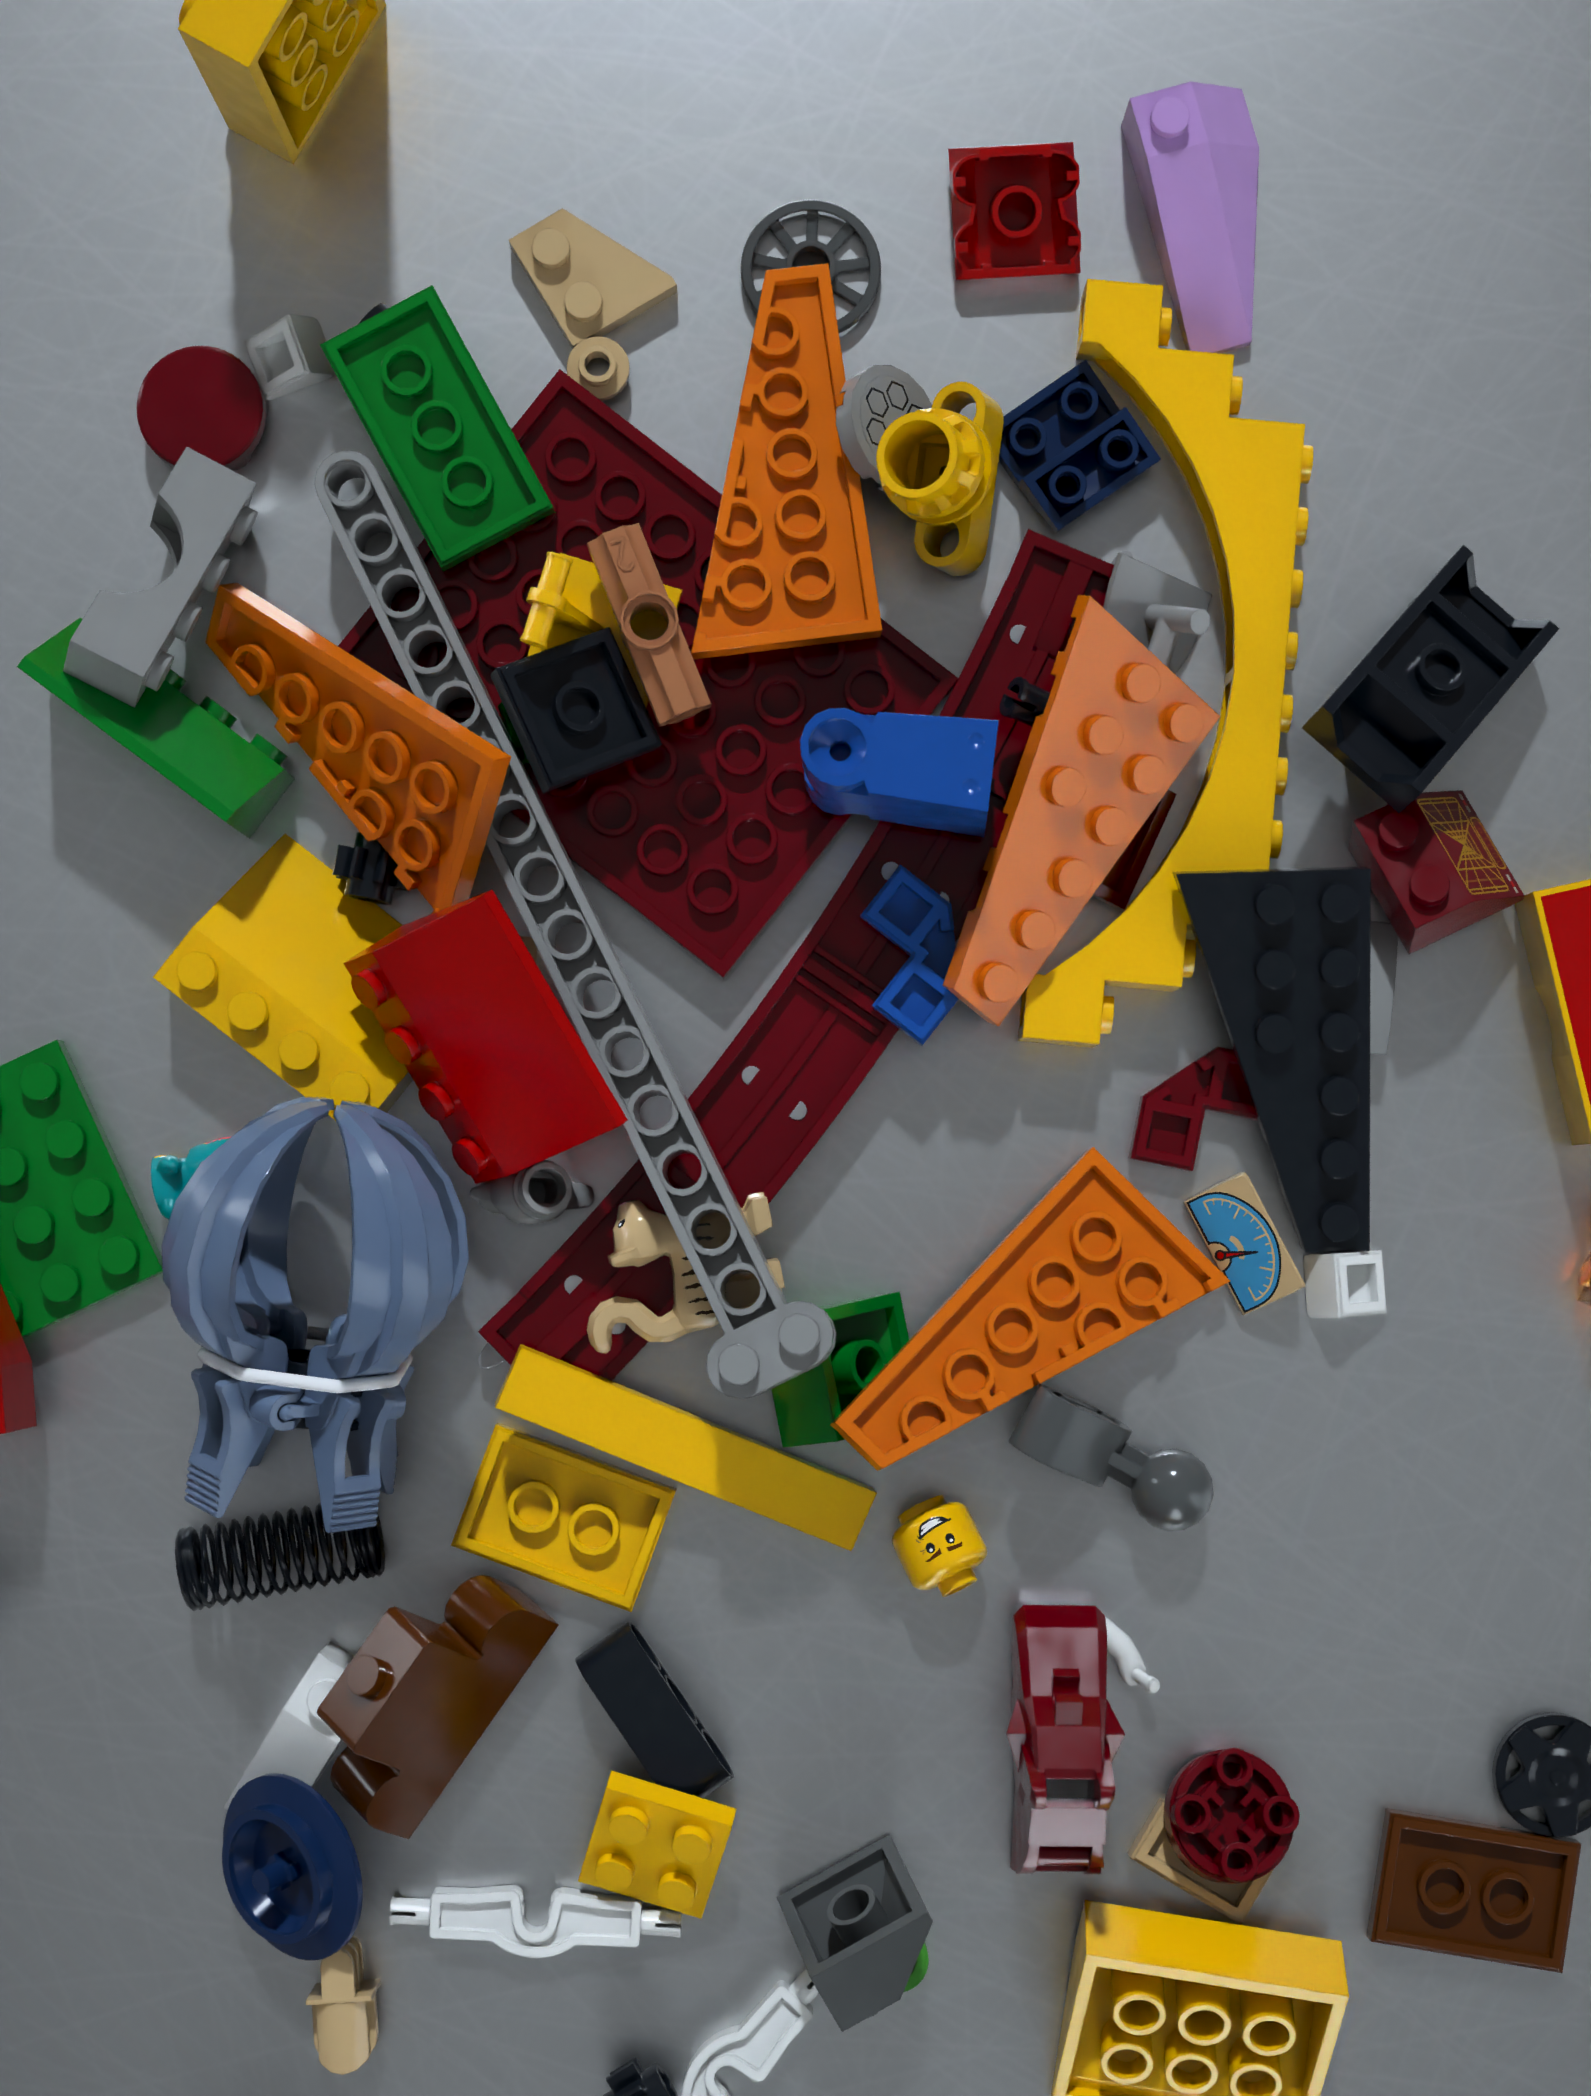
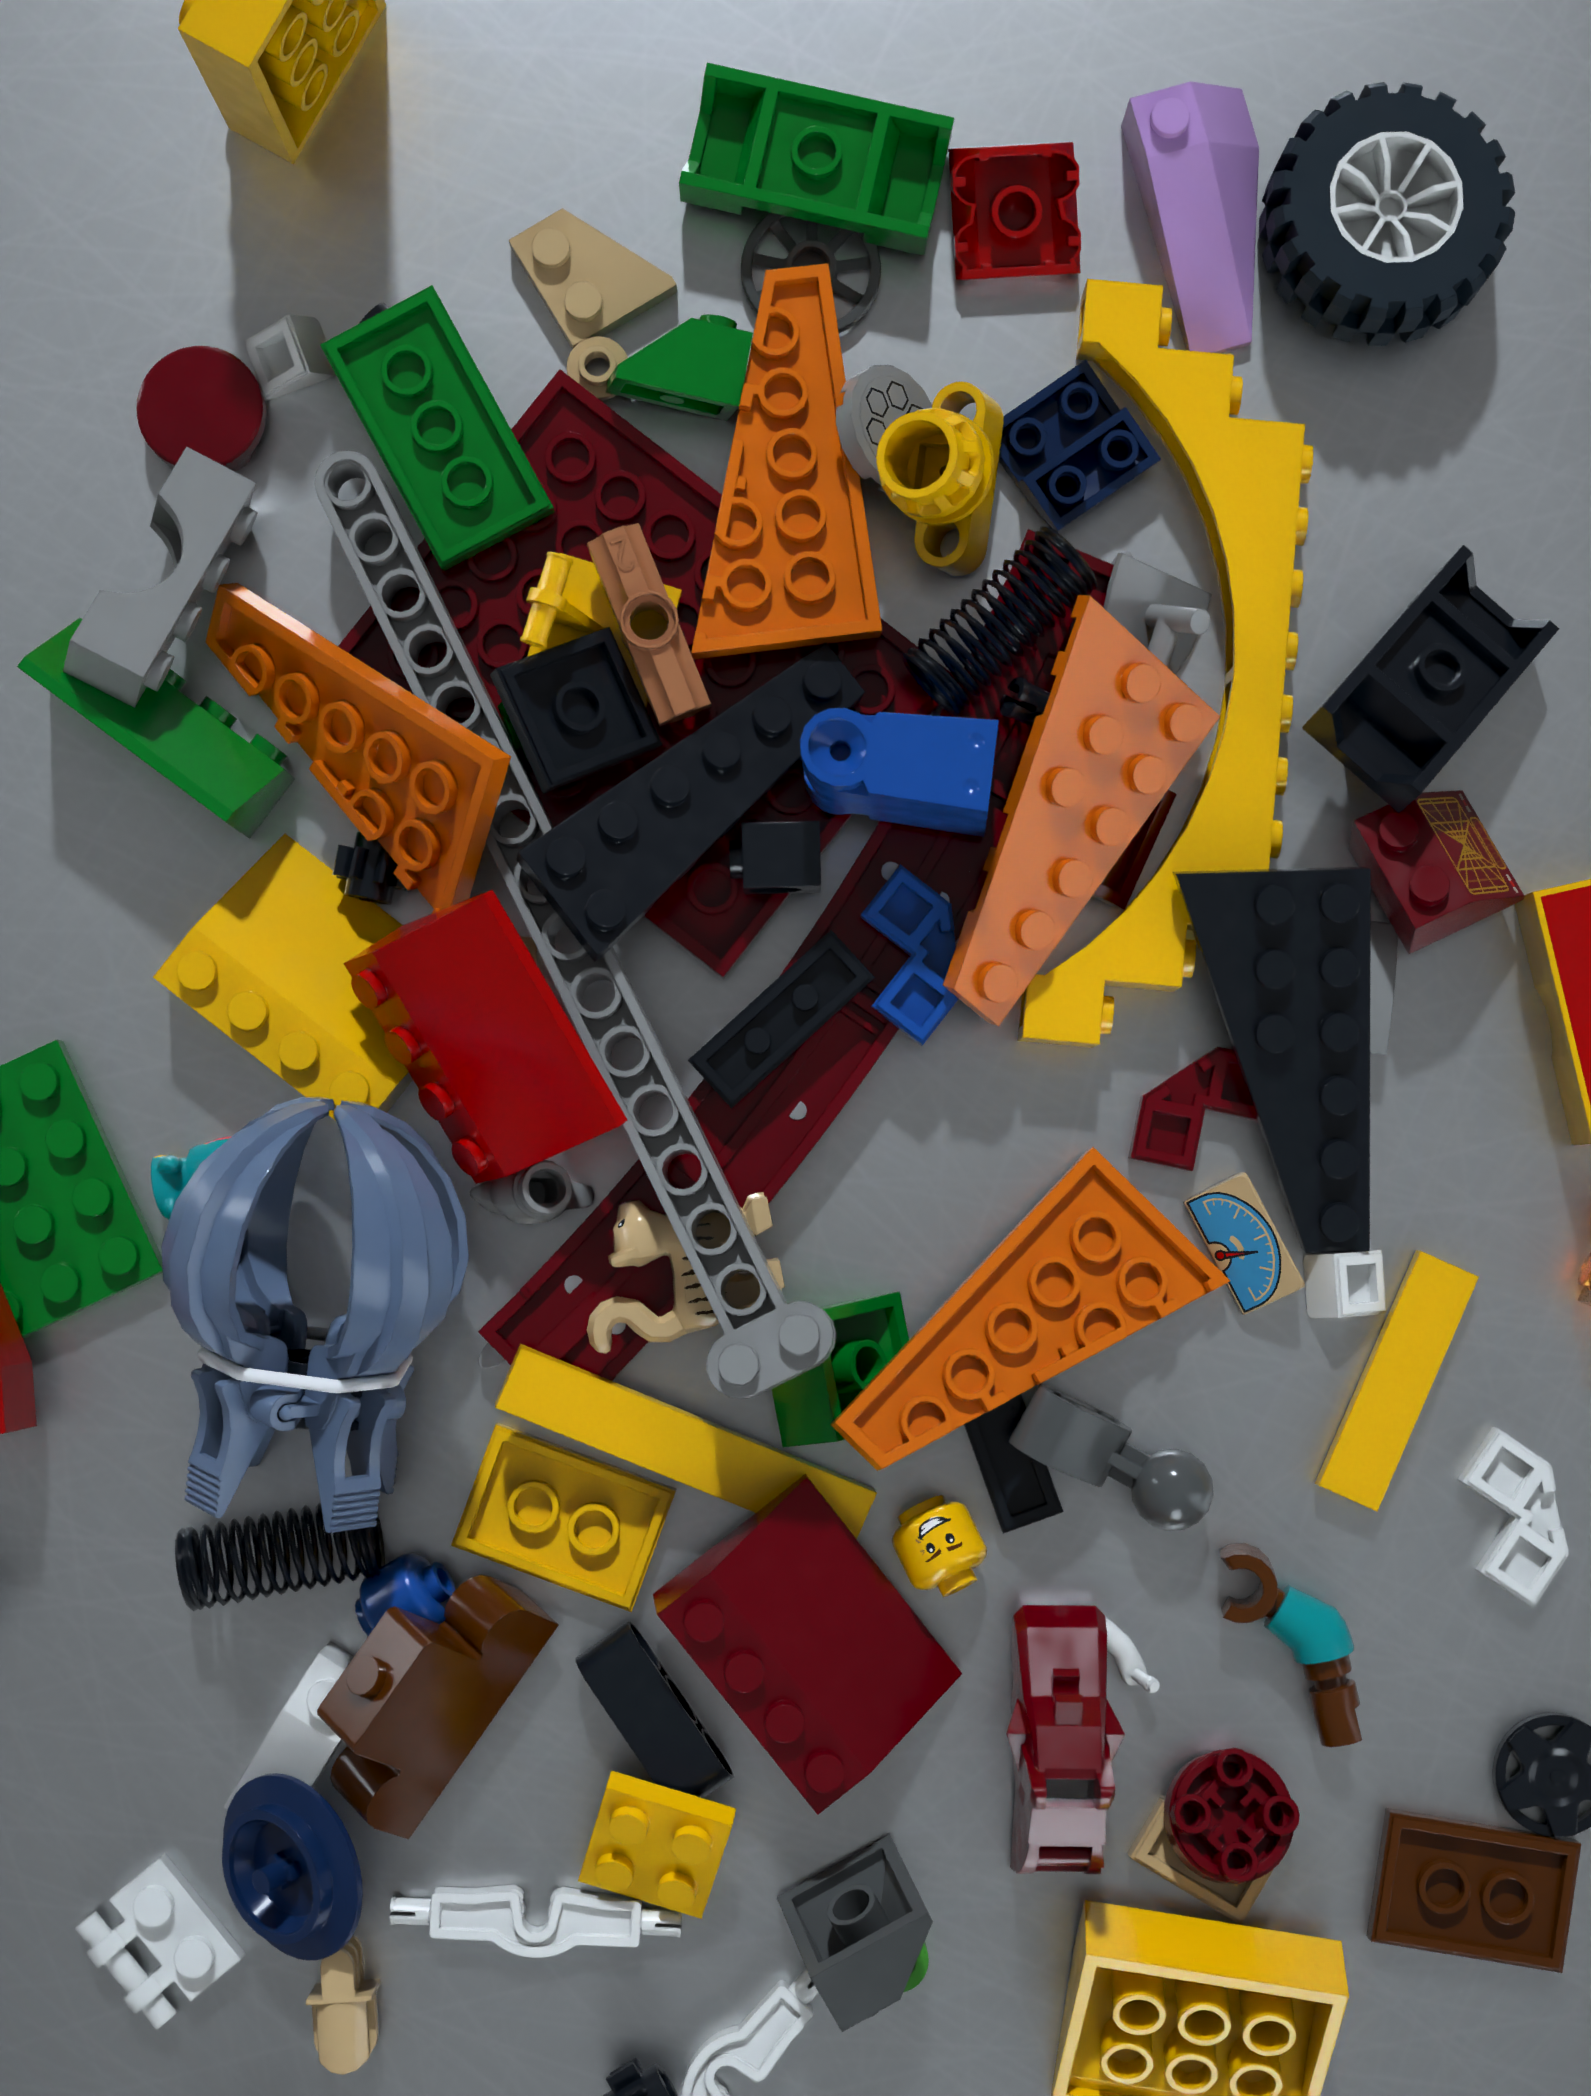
(174, 1927): none -> white plate
(407, 1584): none -> blue head
(651, 828): none -> black wing
(689, 369): none -> green slope
(777, 857): none -> black brick
(781, 1019): none -> black tile
(807, 1642): none -> dark red slope
(816, 157): none -> green piece
(939, 682): none -> black piece
(1016, 1483): none -> black tile
(1314, 1635): none -> reddish brown piece
(1386, 213): none -> black wheel
(1396, 1380): none -> yellow tile
(1532, 1540): none -> white tile

